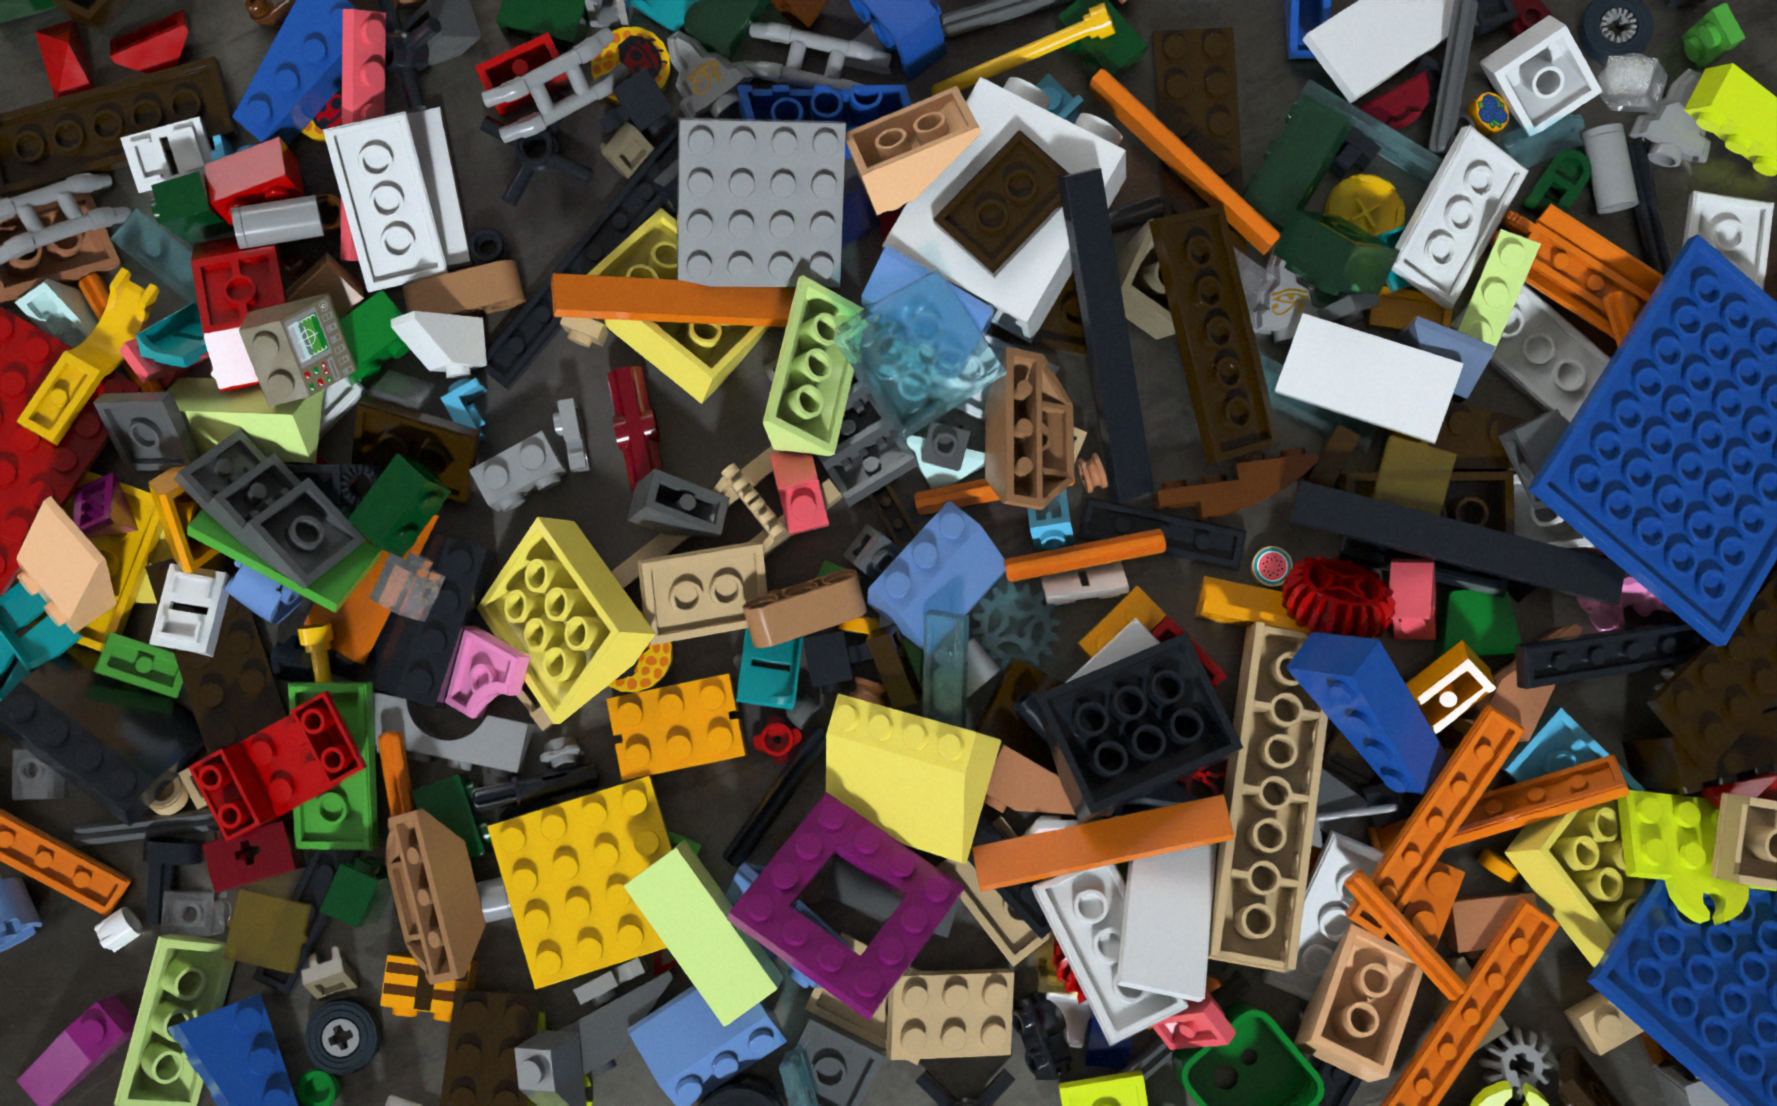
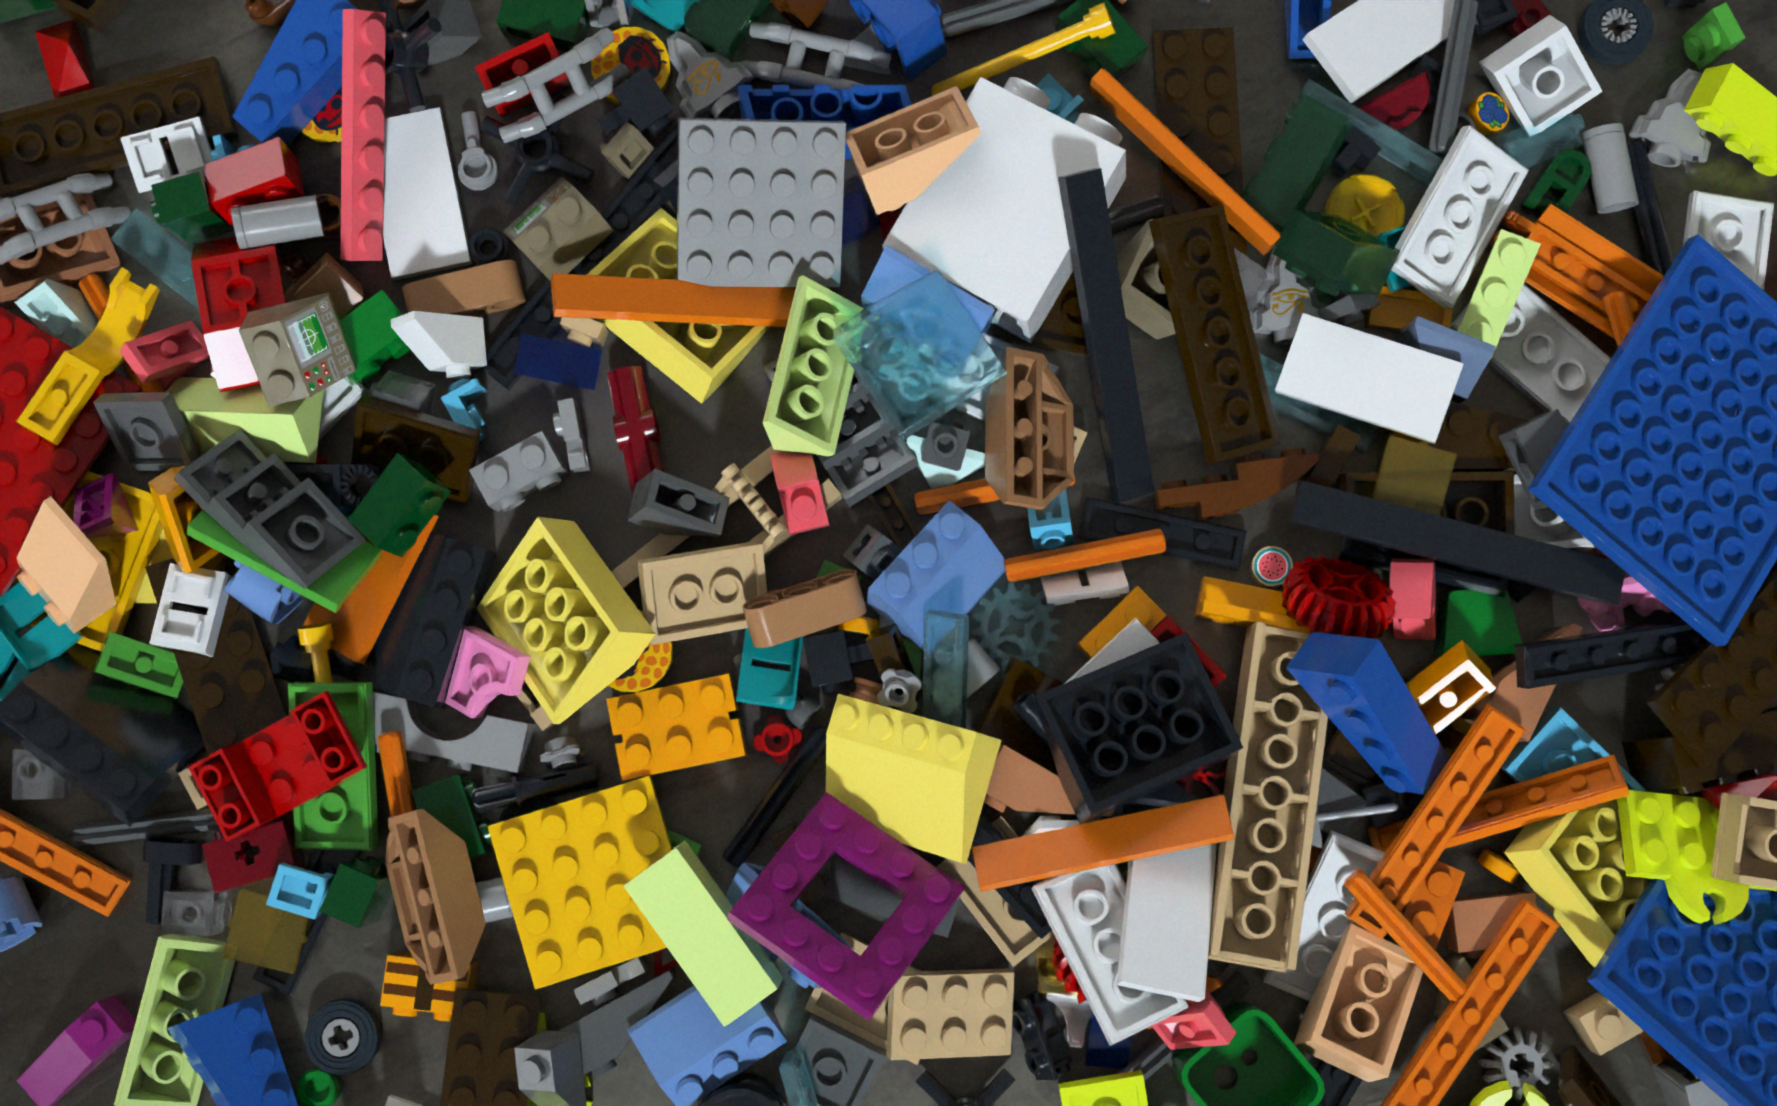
(119, 929): white hose -> none
(153, 45): red slope -> none
(171, 799): tan tile -> none
(175, 339): teal piece -> none
(299, 890): none -> medium azure bracket
(330, 977): dark tan tile -> none
(385, 201): white tile -> none
(408, 586): clear brick -> none
(477, 168): none -> light grey plate
(557, 362): none -> clear blue tile
(558, 229): none -> dark tan slope
(899, 679): none -> light grey plate
(1004, 204): dark brown tile -> none
(1091, 473): nougat bush -> none
(1632, 83): clear brick -> none

